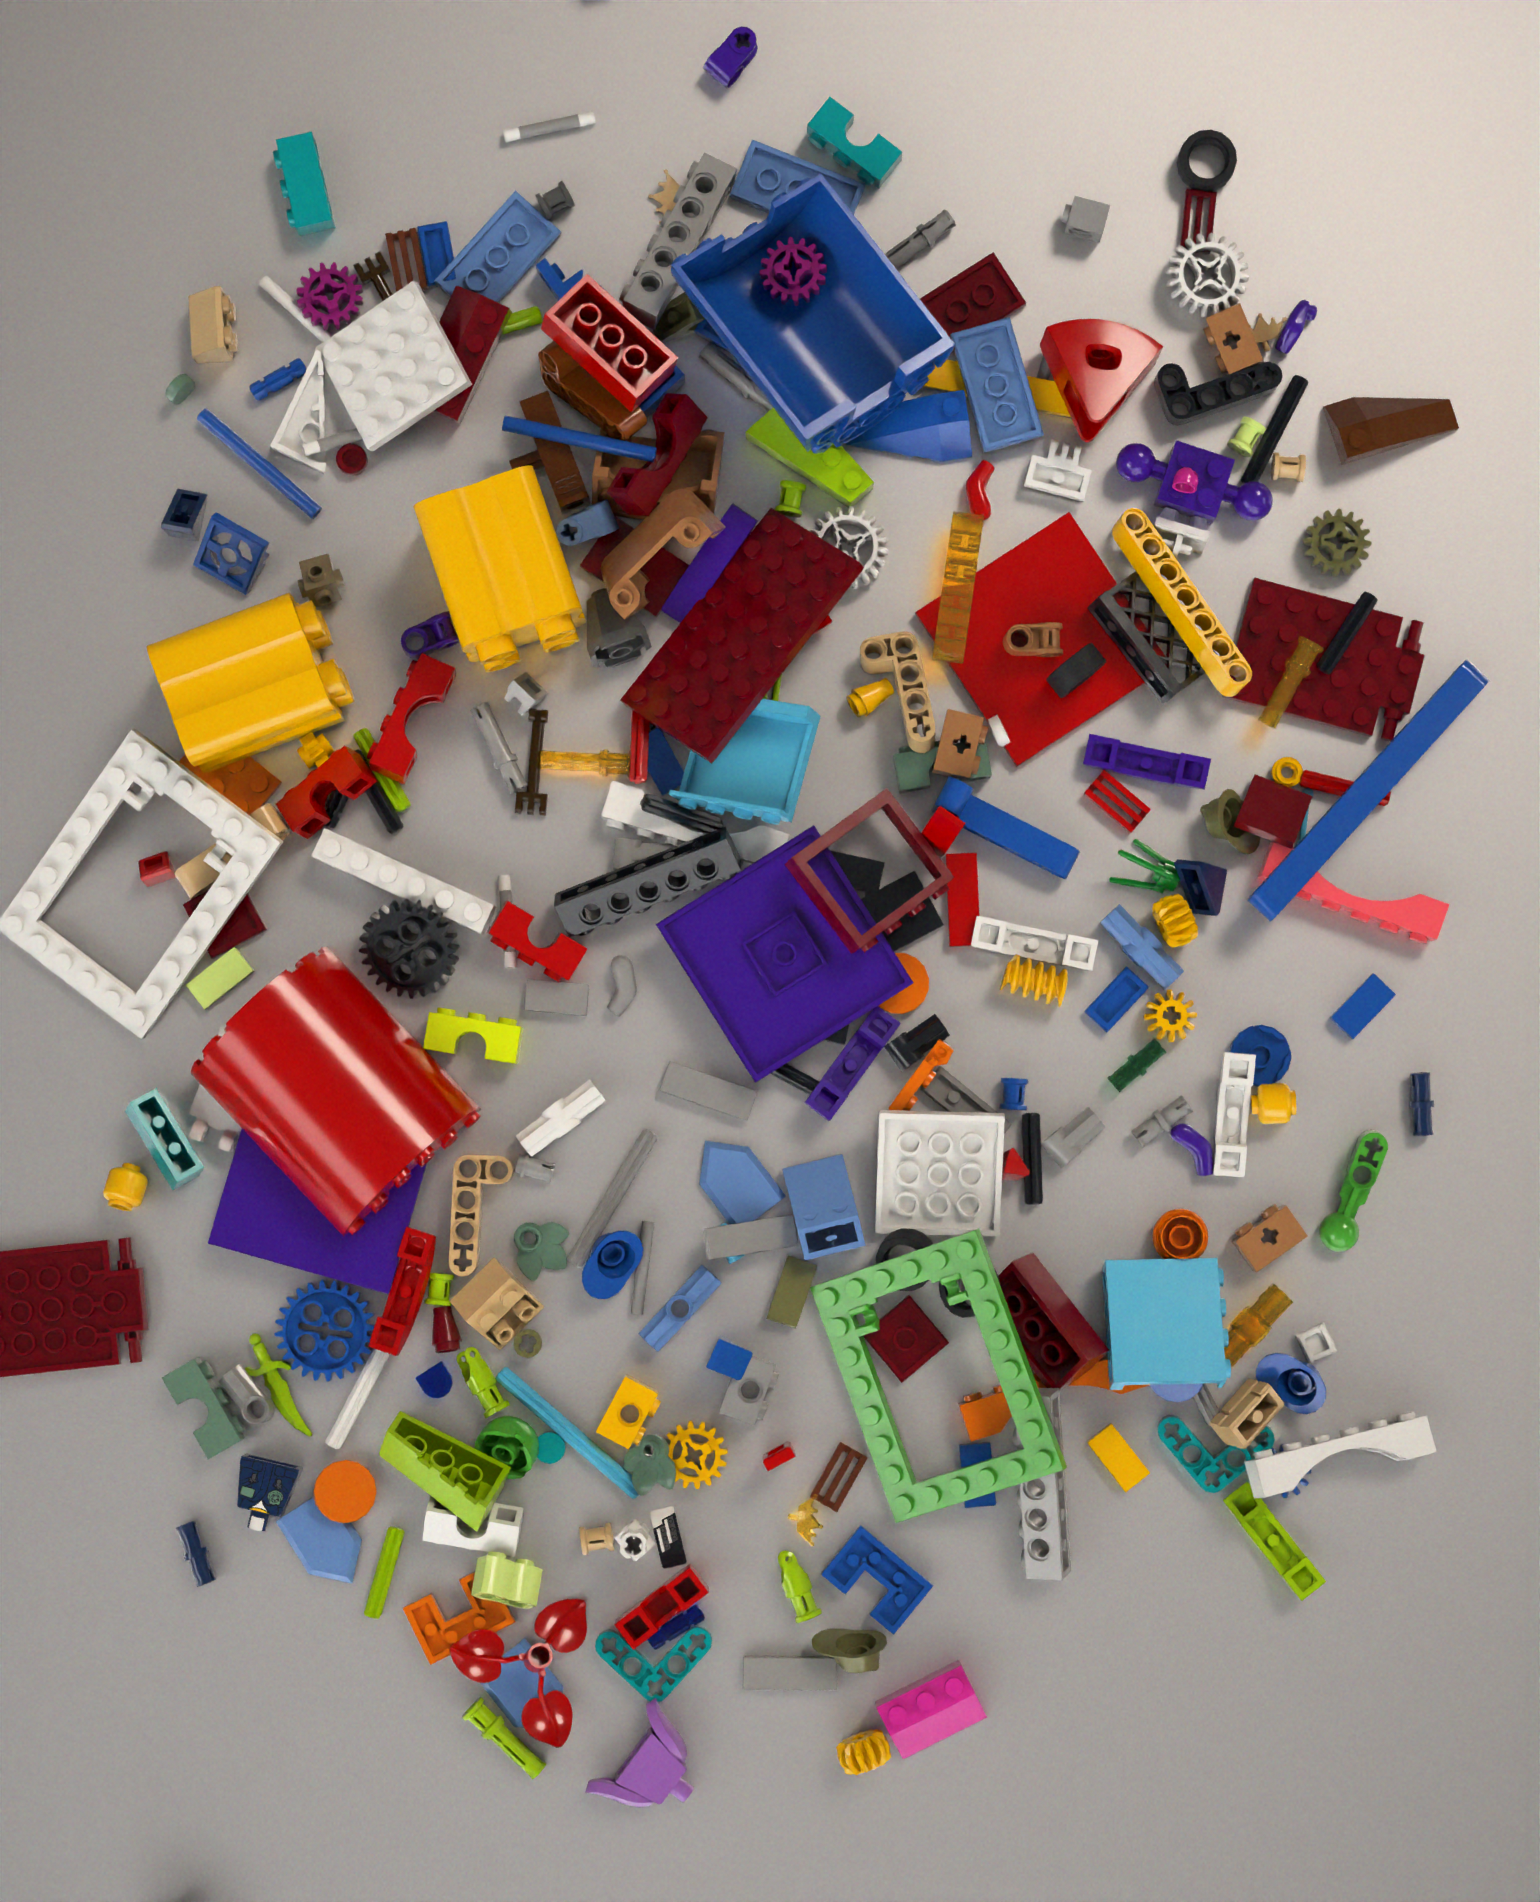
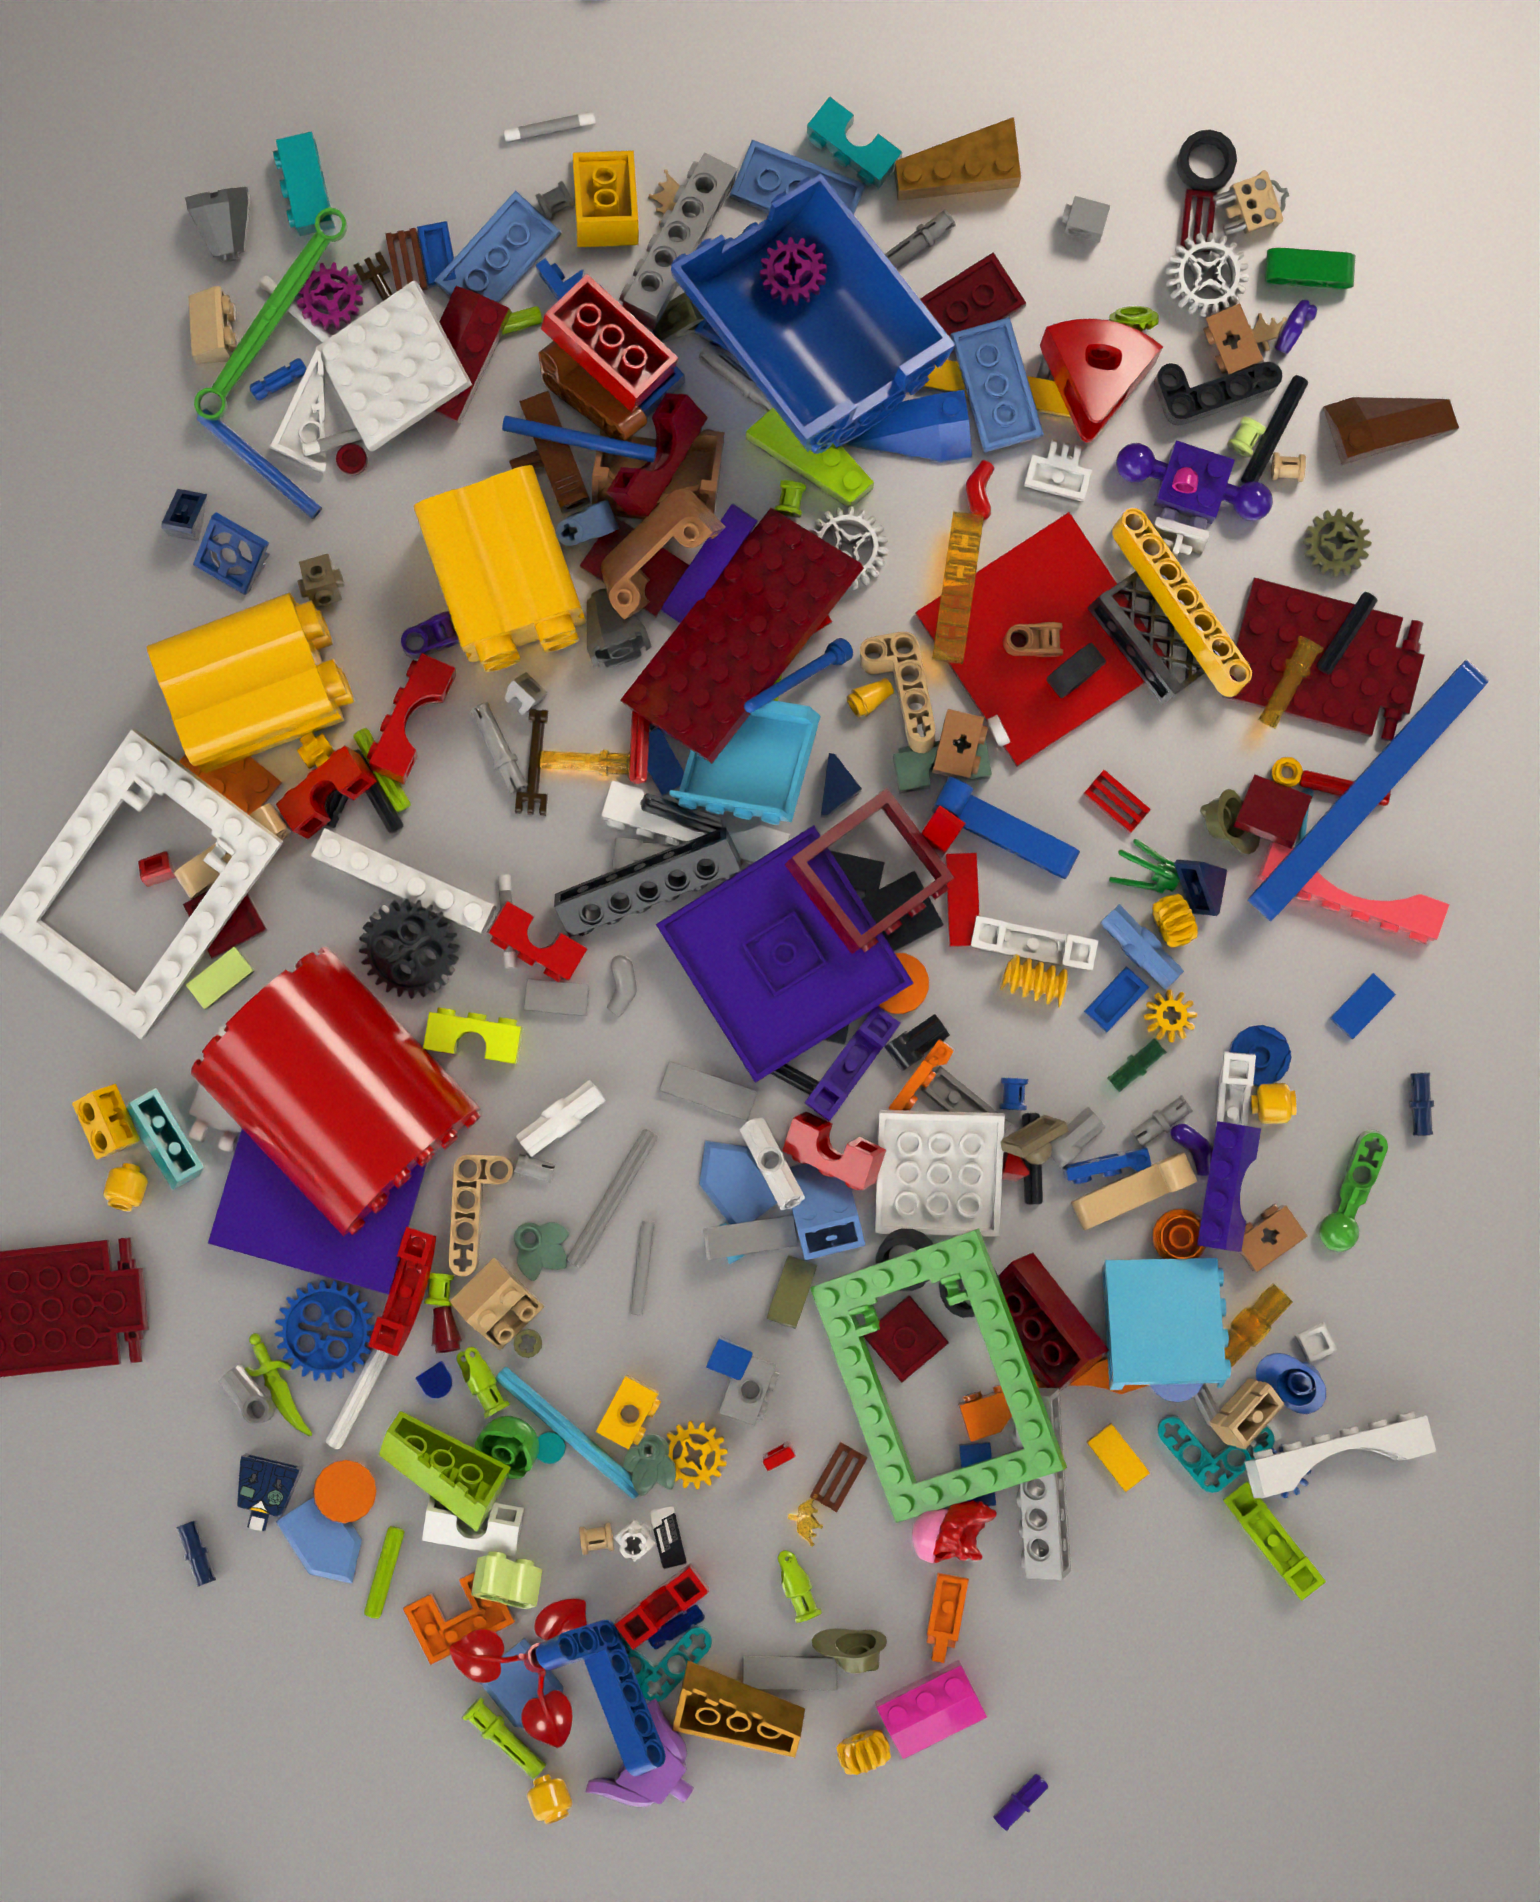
(106, 1121): none -> yellow brick
(180, 389): sand green tile -> none
(195, 1381): sand green arch -> none
(222, 220): none -> dark grey cone
(271, 314): none -> bright green piece
(549, 1799): none -> yellow head
(605, 198): none -> yellow slope
(611, 1263): blue piece -> none
(616, 1688): none -> blue beam
(665, 1323): medium blue piece -> none
(728, 60): dark purple piece -> none
(736, 1713): none -> pearl gold wedge
(764, 1148): none -> white piece
(810, 1144): none -> arch
(836, 653): none -> blue piece
(838, 787): none -> dark blue slope
(867, 1553): blue plate -> none
(946, 1613): none -> orange hinge
(951, 1531): none -> red hair
(963, 165): none -> pearl gold wedge
(1021, 1802): none -> dark purple axle
(1034, 1139): none -> dark tan tile
(1108, 1165): none -> blue hinge
(1134, 1190): none -> tan beam
(1136, 317): none -> lime gear
(1146, 762): dark purple slope -> none
(1222, 1217): none -> dark purple arch
(1262, 198): none -> tan piece
(1310, 268): none -> green beam

